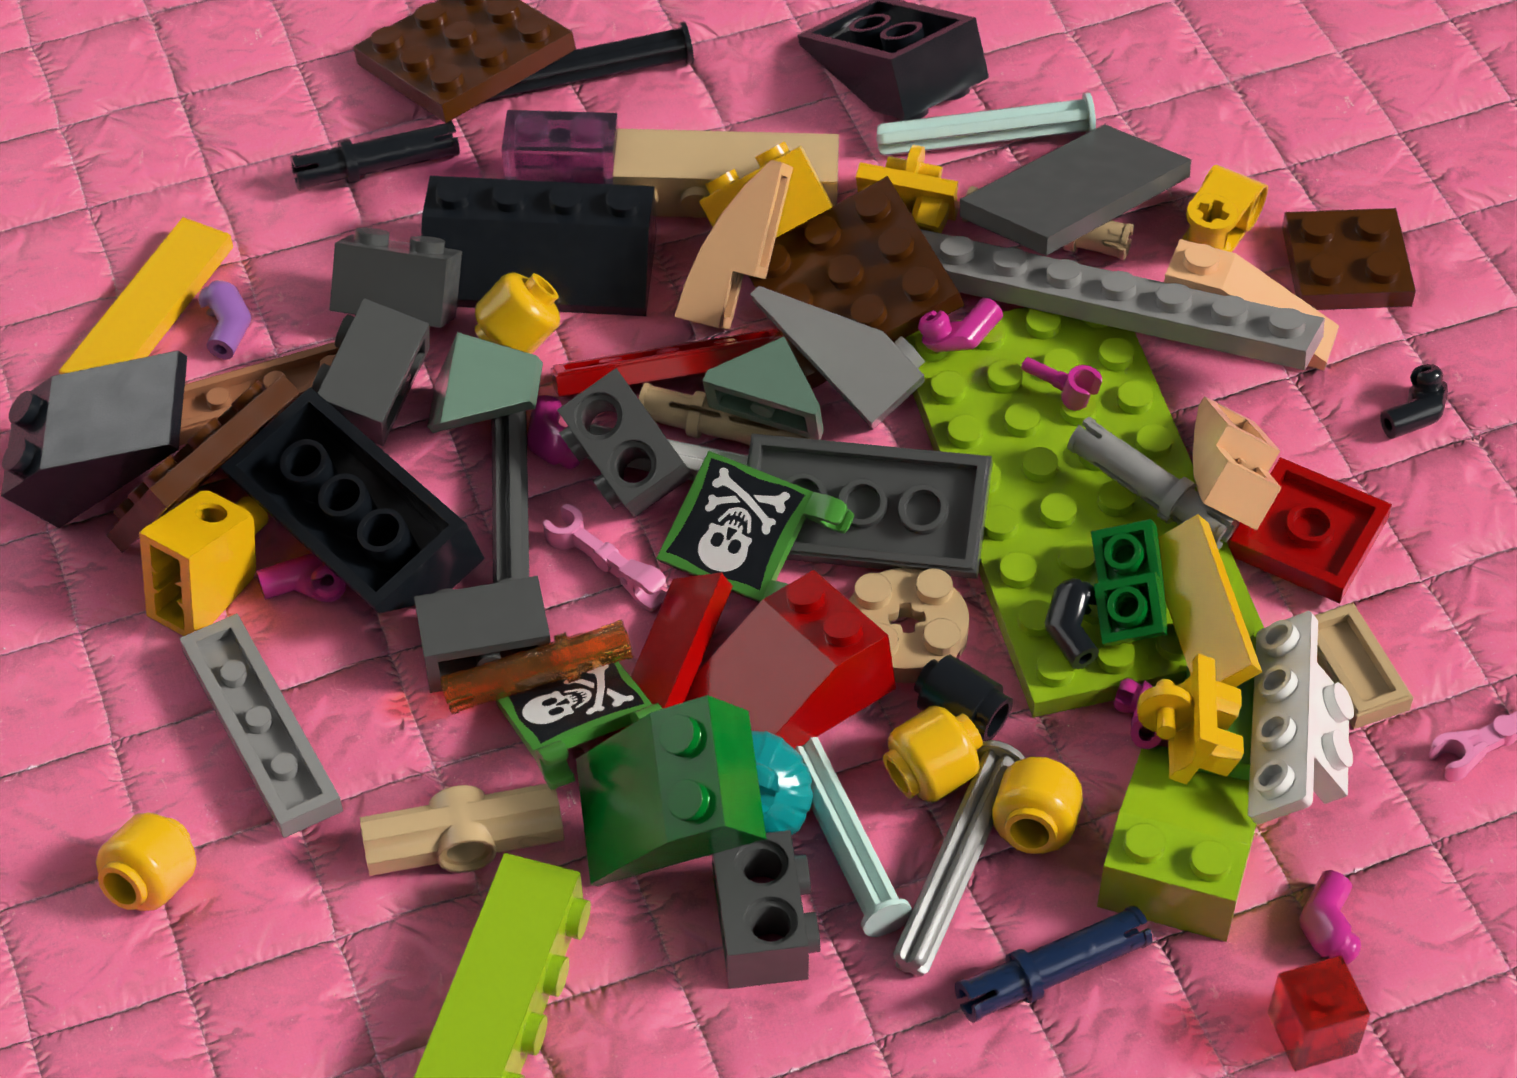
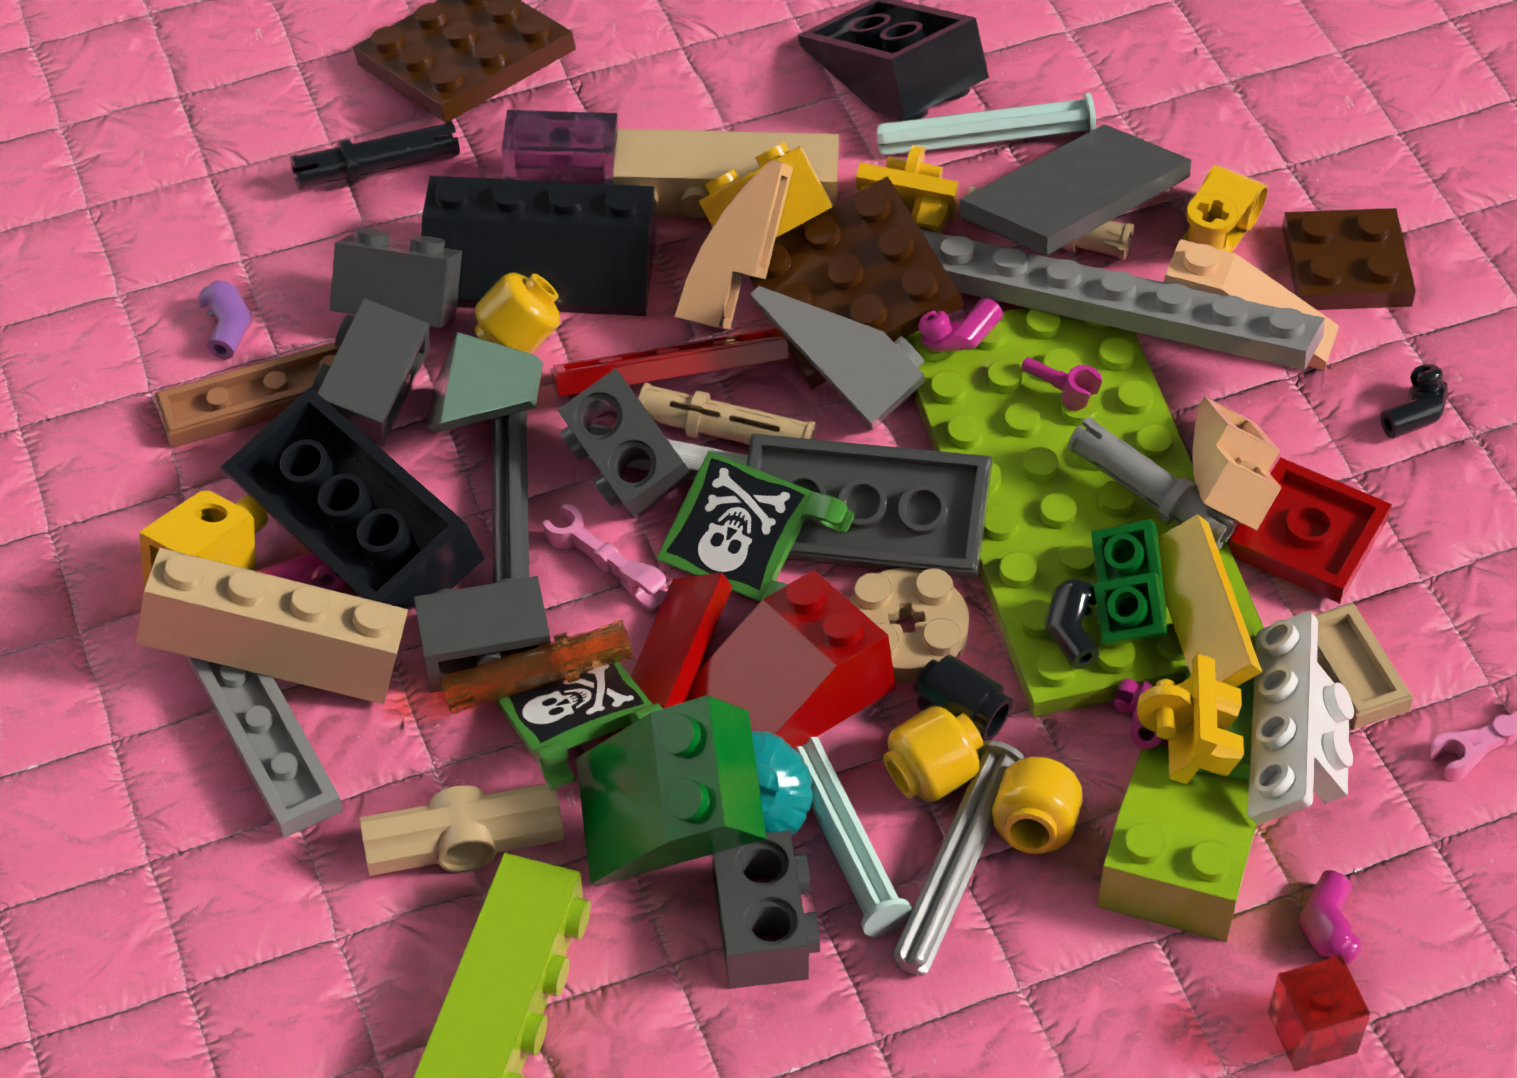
(92, 434): slope -> none
(145, 862): yellow head -> none
(154, 297): yellow tile -> none
(199, 459): reddish brown plate -> none
(270, 625): none -> tan brick
(544, 435): dark pink arm -> none
(609, 60): black axle -> none
(766, 389): sand green slope -> none
(1028, 974): dark blue pin -> none

